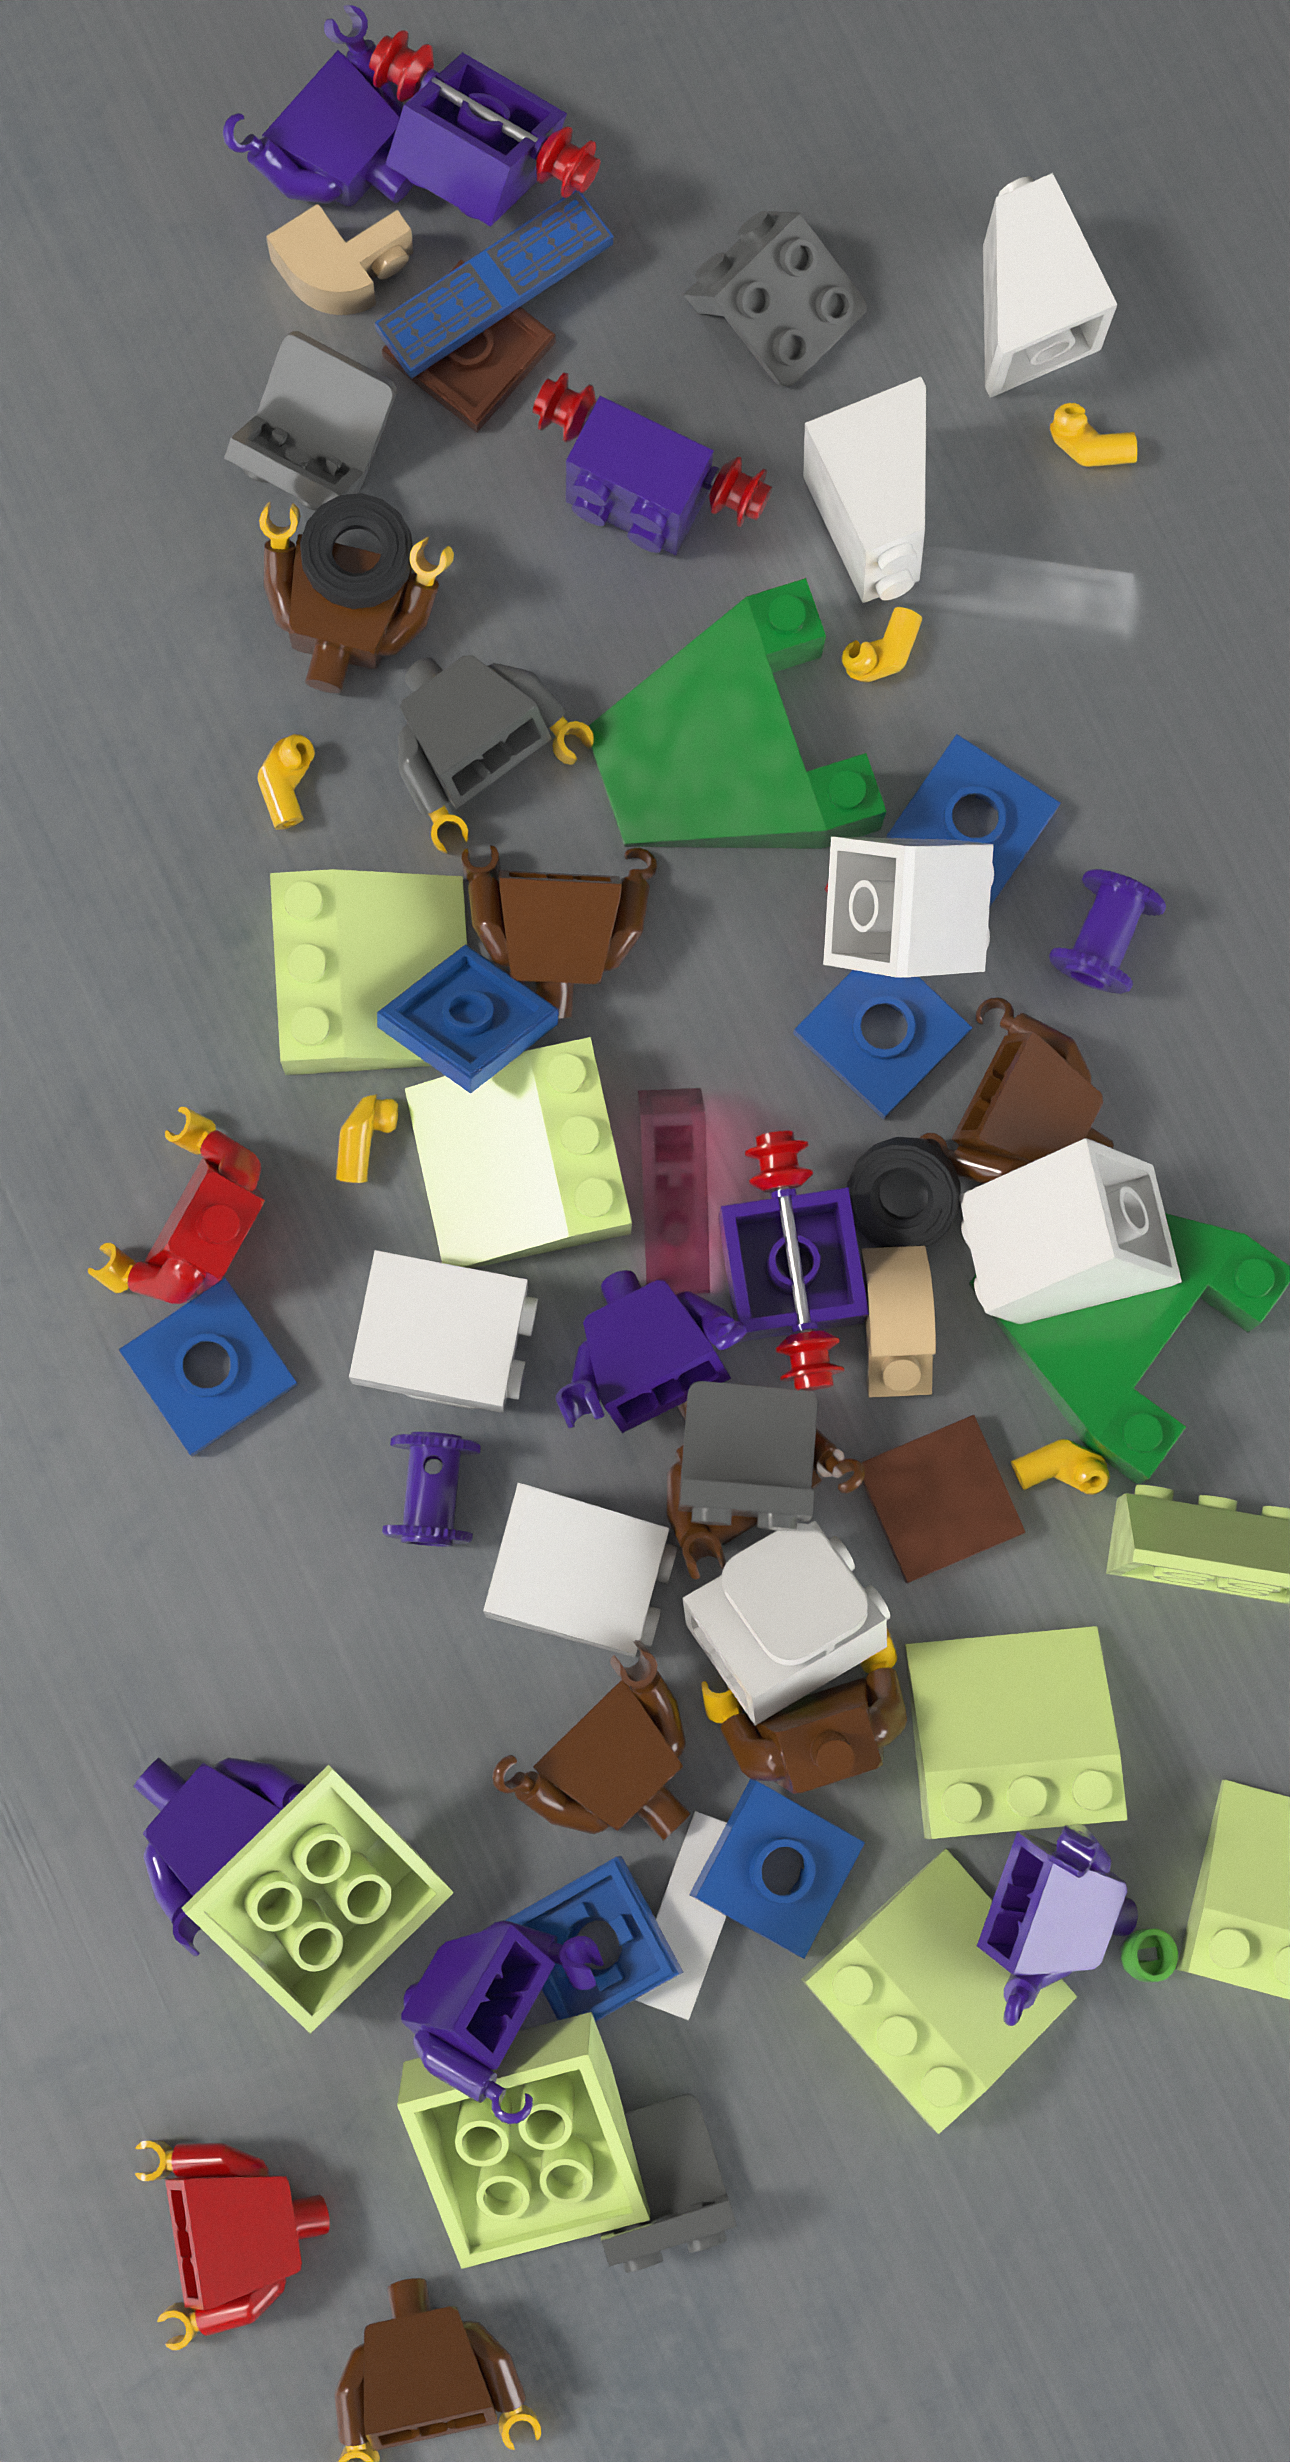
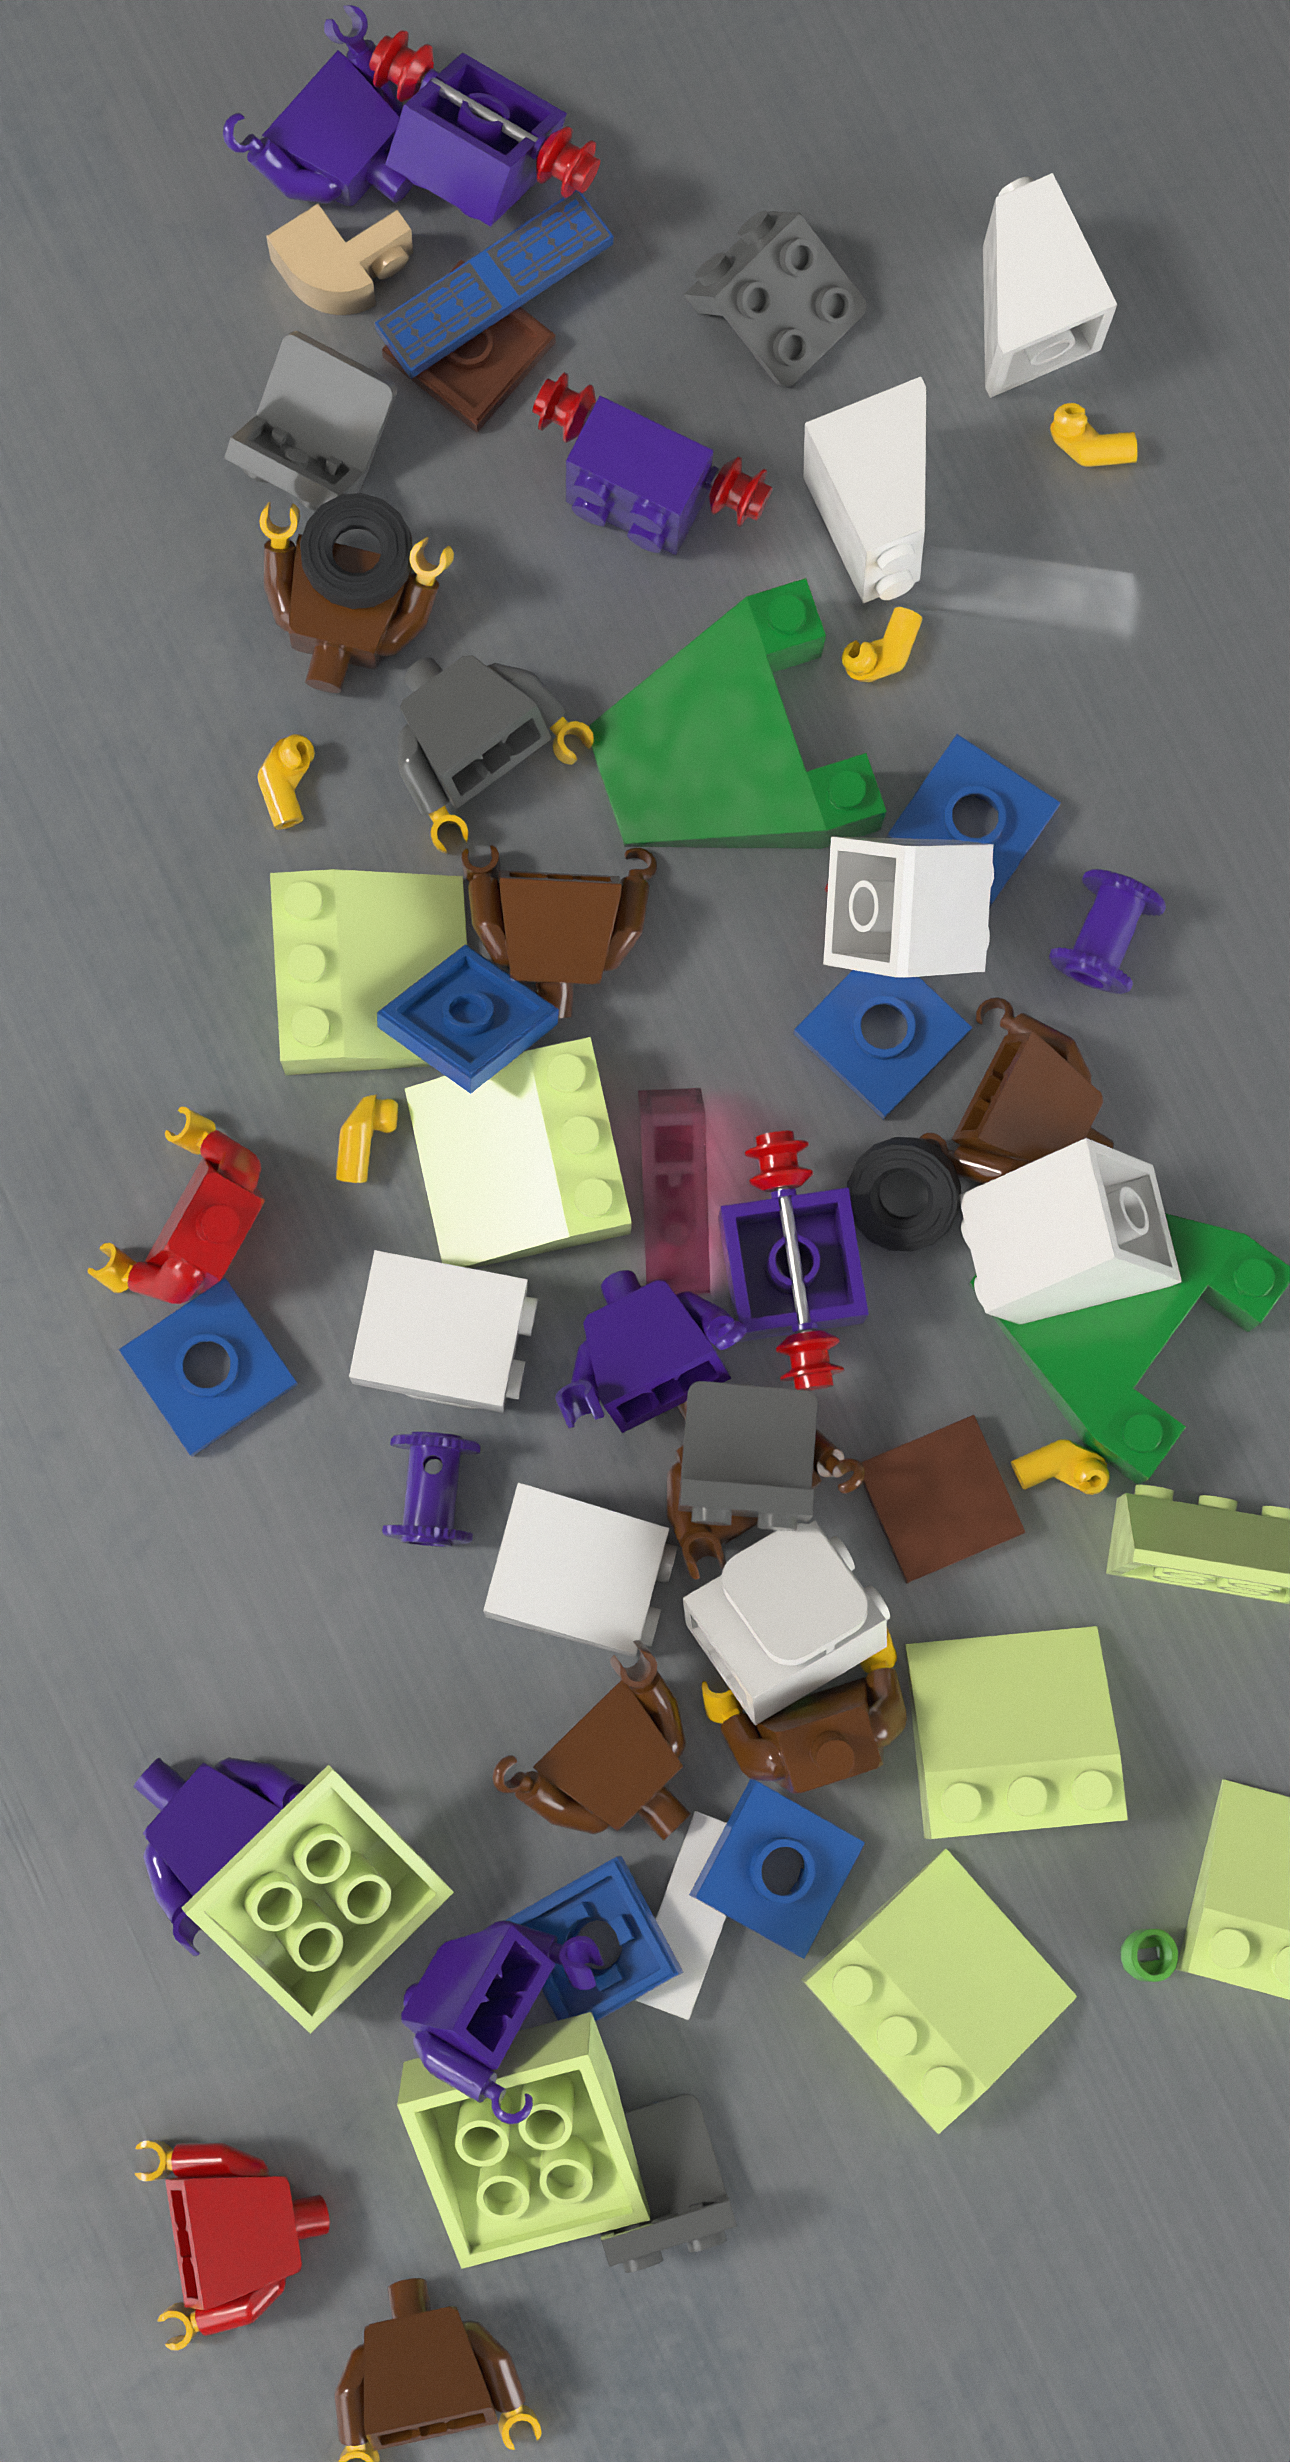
(899, 1321): tan brick -> none
(1053, 1913): torso -> none

